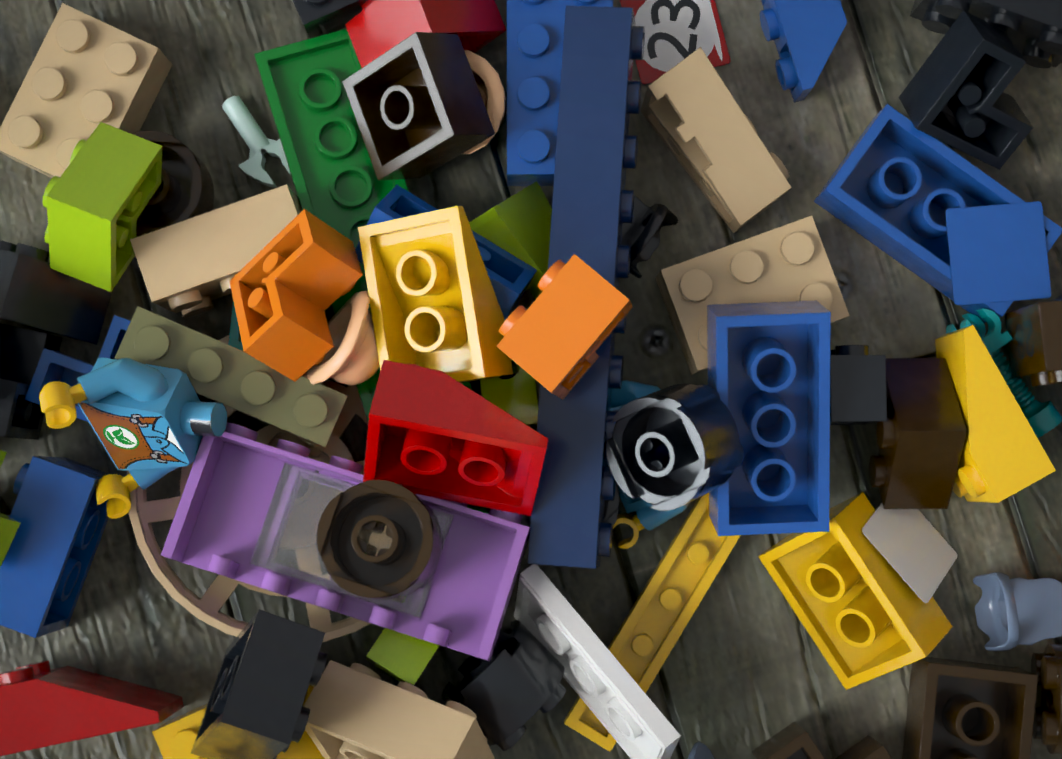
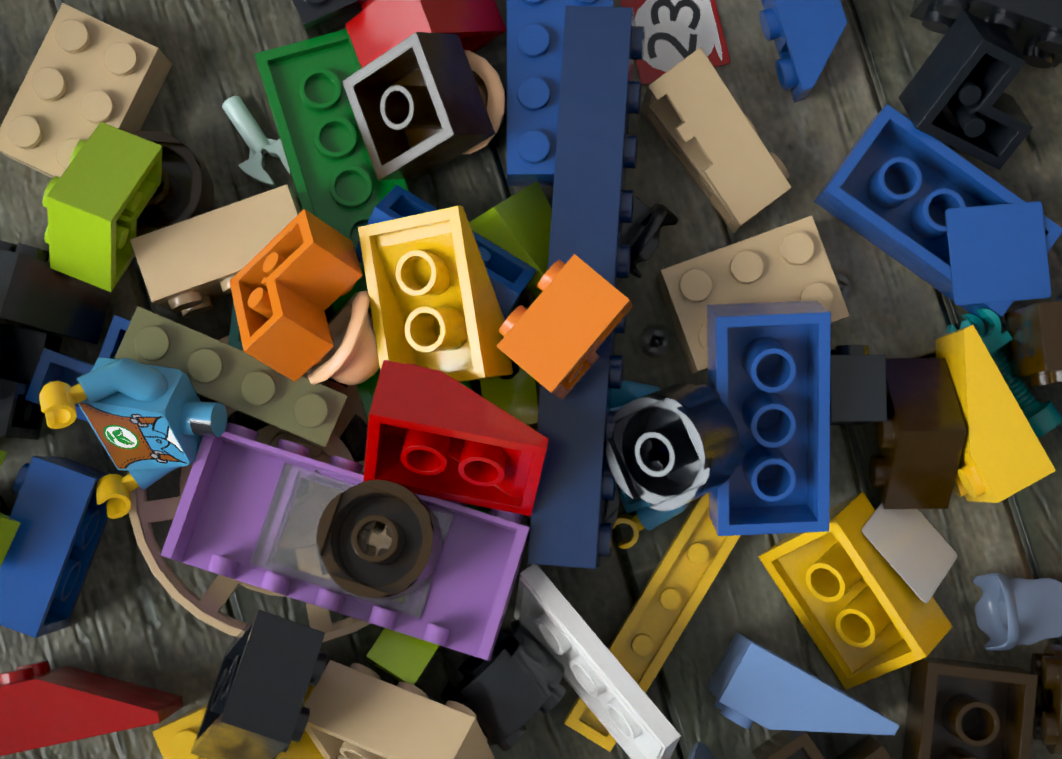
(777, 694): none -> medium blue slope

